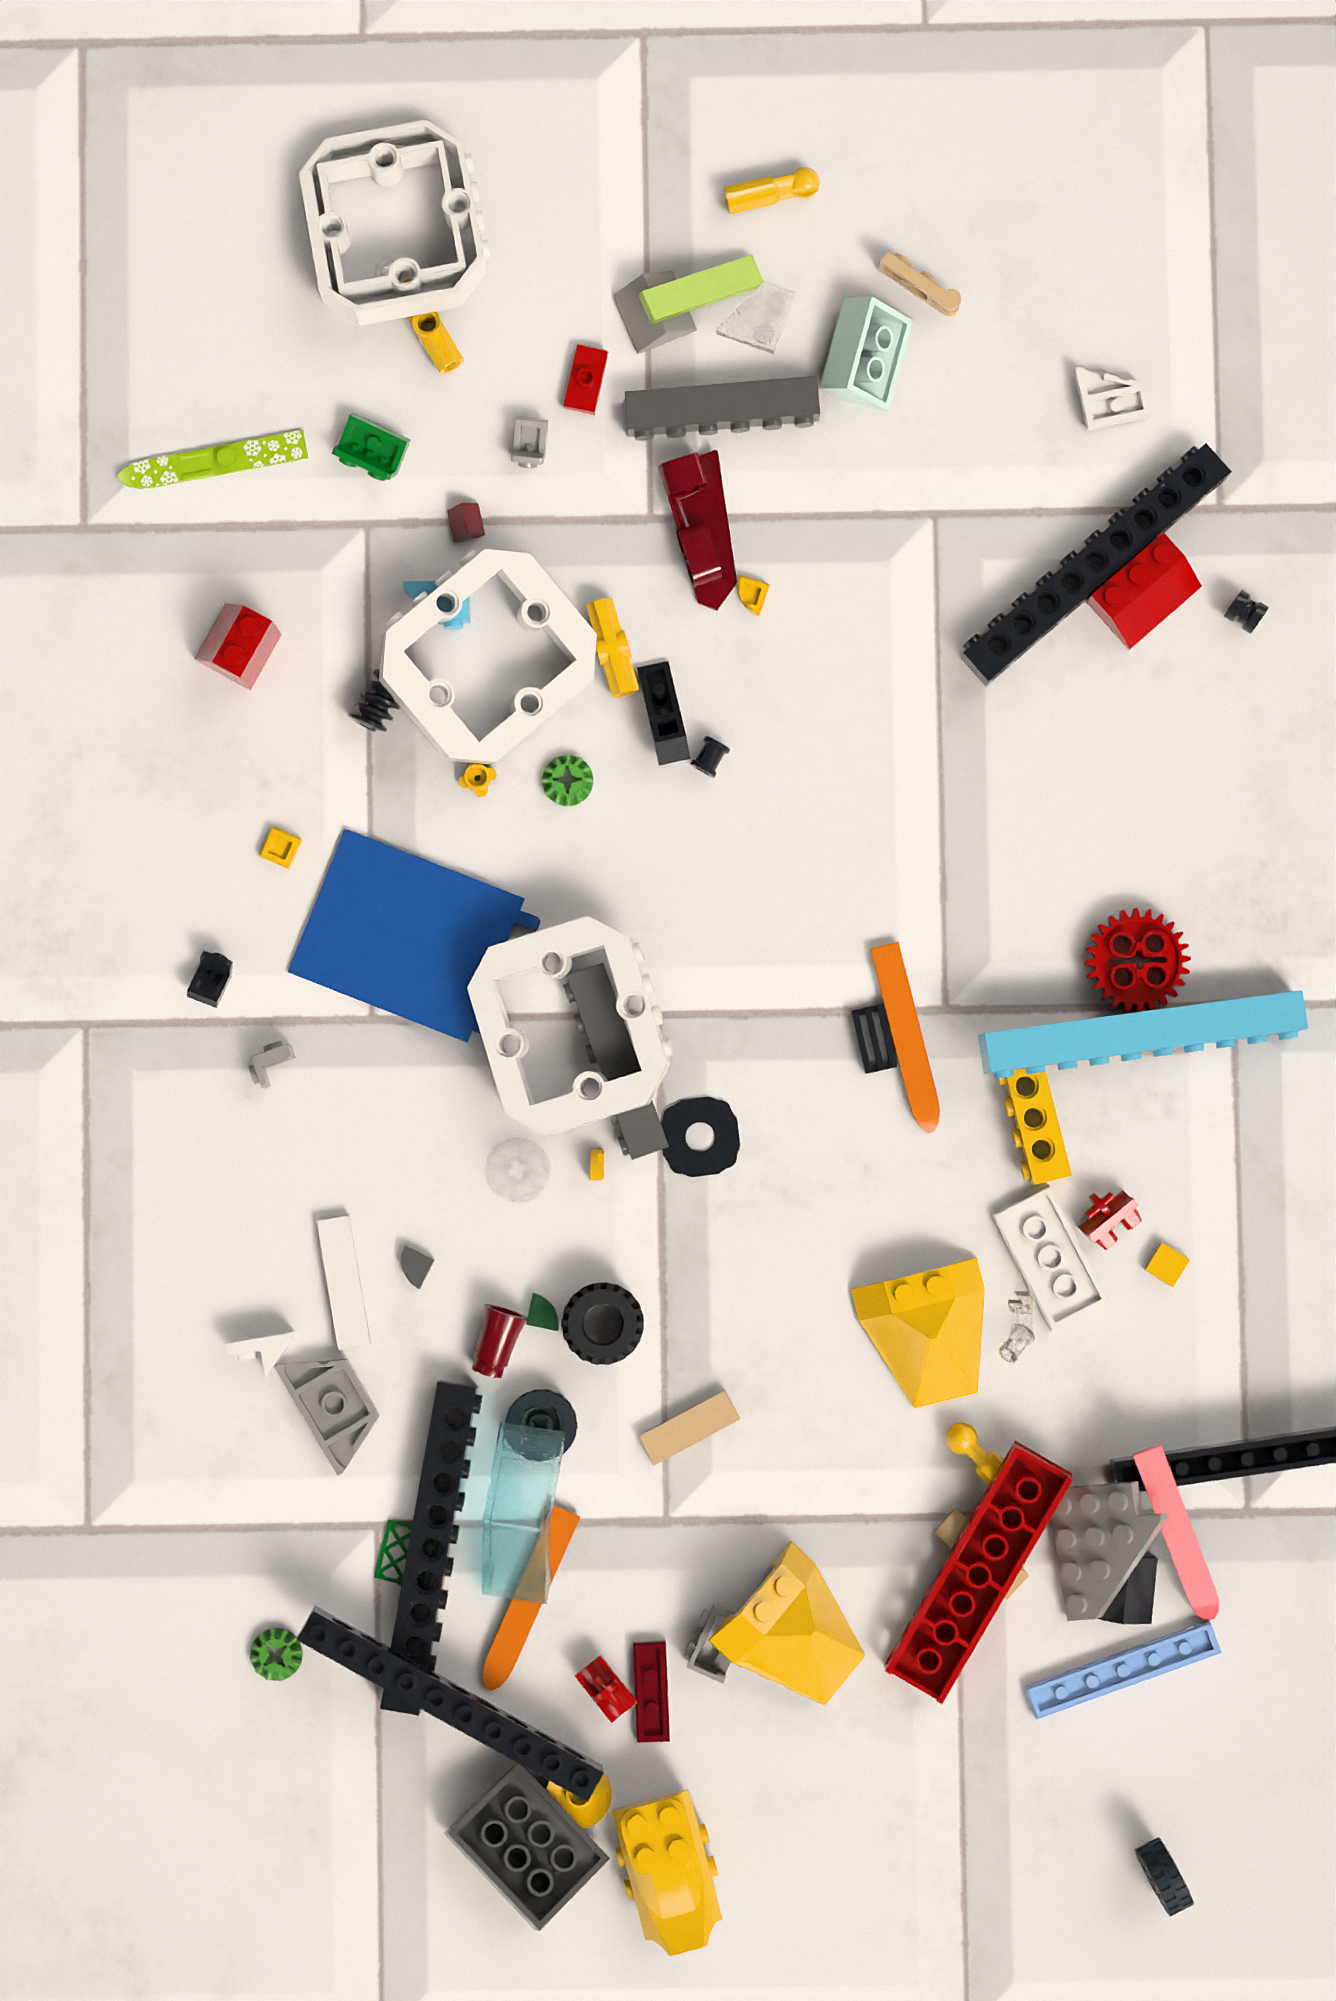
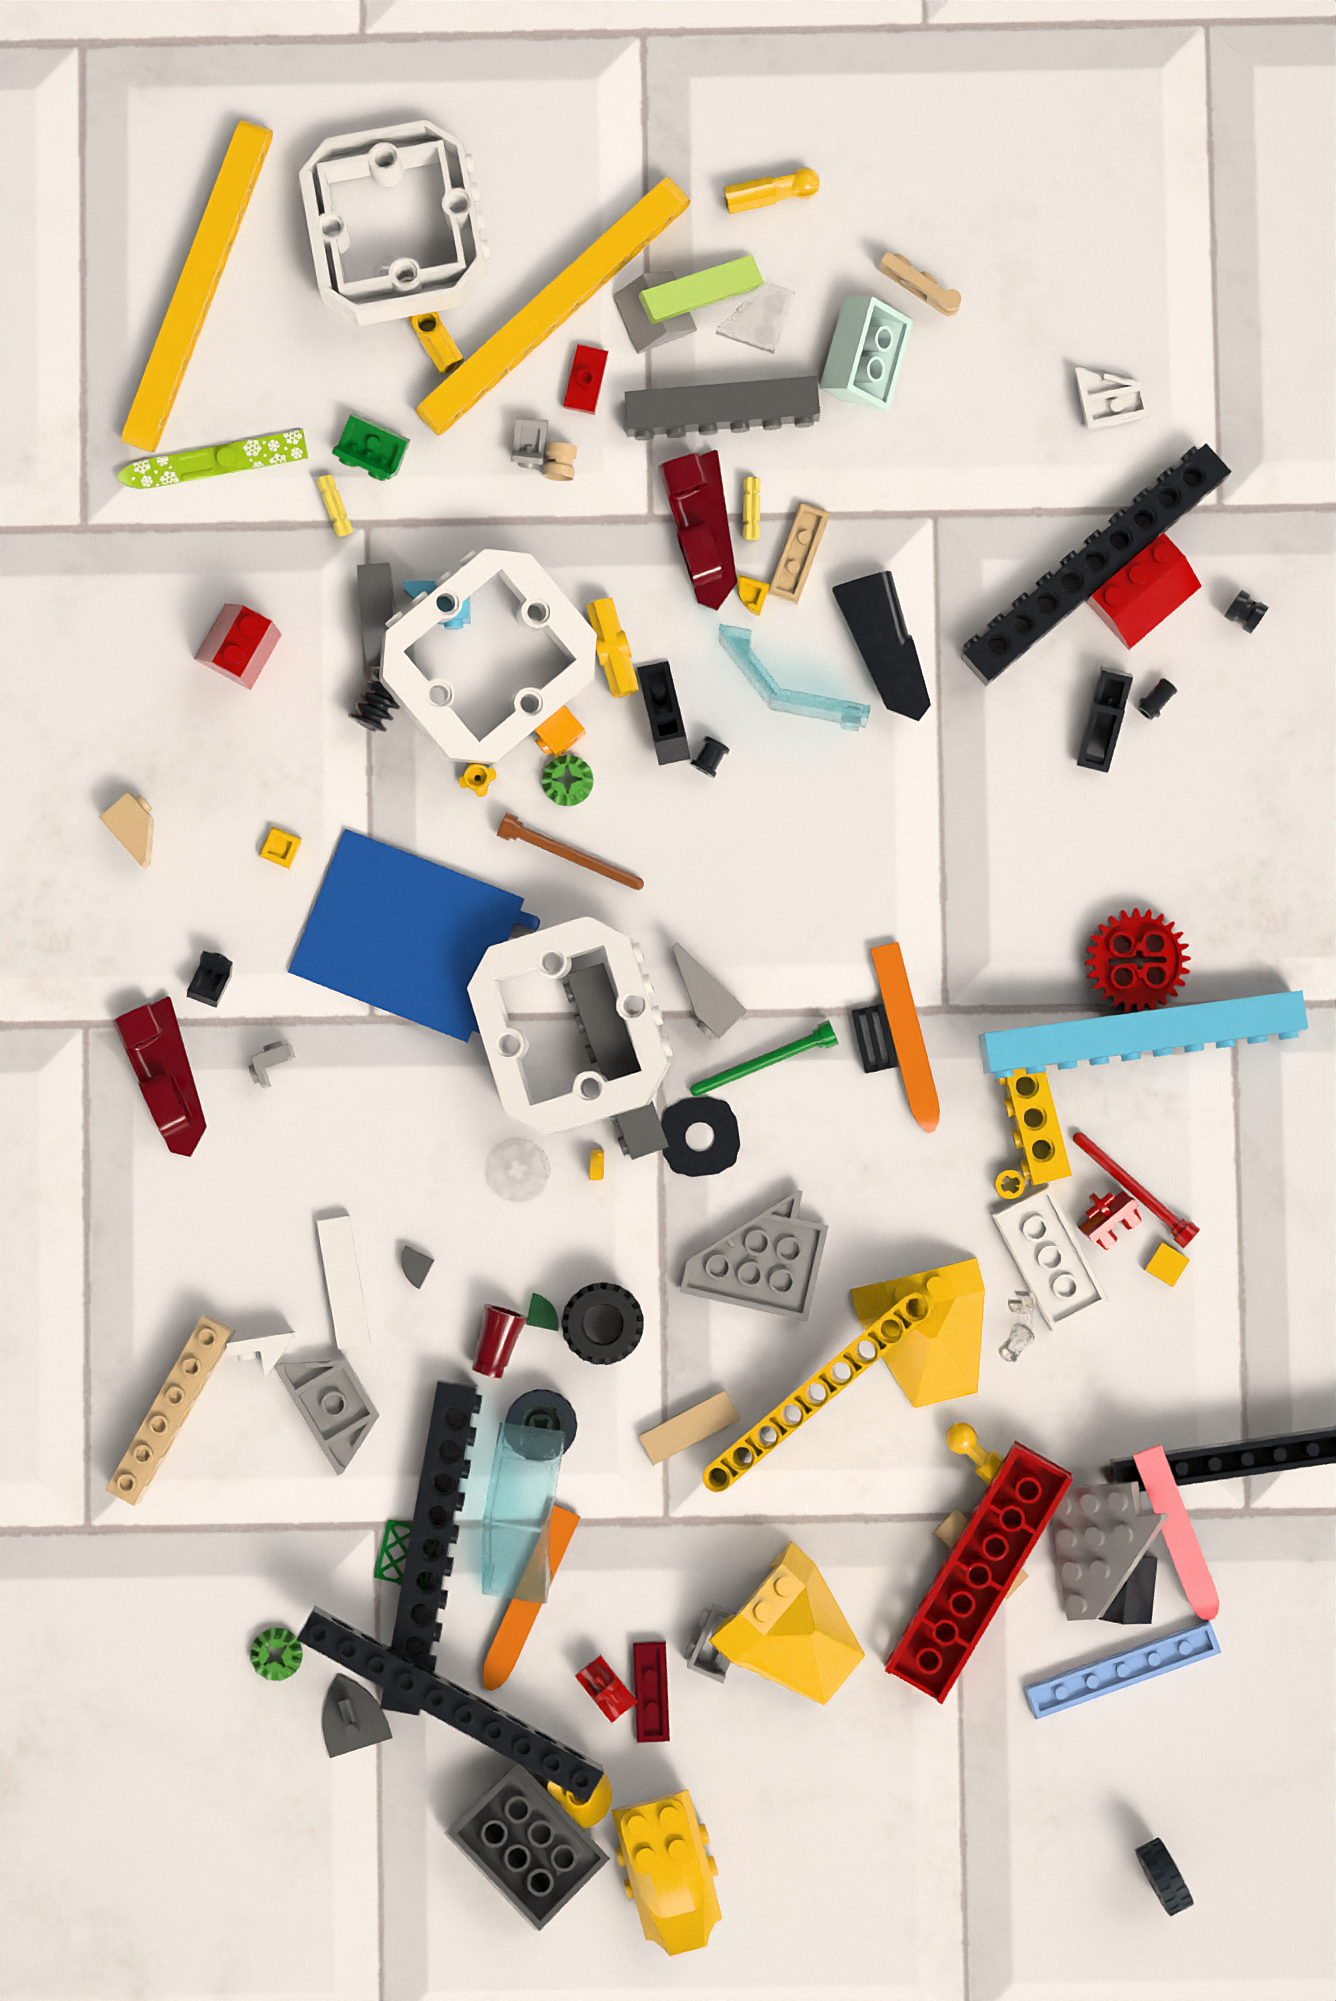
(132, 826): none -> tan slope
(164, 1073): none -> dark red panel
(170, 1410): none -> tan brick
(197, 286): none -> yellow beam
(334, 505): none -> light yellow axle
(352, 1718): none -> dark grey shield
(376, 607): none -> dark grey slope
(465, 521): dark red slope -> none
(514, 829): none -> dark orange piece
(553, 306): none -> yellow beam
(559, 461): none -> tan wheel
(559, 732): none -> light orange brick
(709, 999): none -> light grey slope
(737, 644): none -> clear light blue windscreen
(751, 508): none -> light yellow axle
(763, 1263): none -> light grey wing
(798, 553): none -> tan tile
(809, 1405): none -> yellow beam
(821, 1037): none -> green piece
(883, 640): none -> black panel
(1010, 1174): none -> yellow bush
(1104, 719): none -> black slope
(1156, 699): none -> black pin
(1181, 1229): none -> red piece

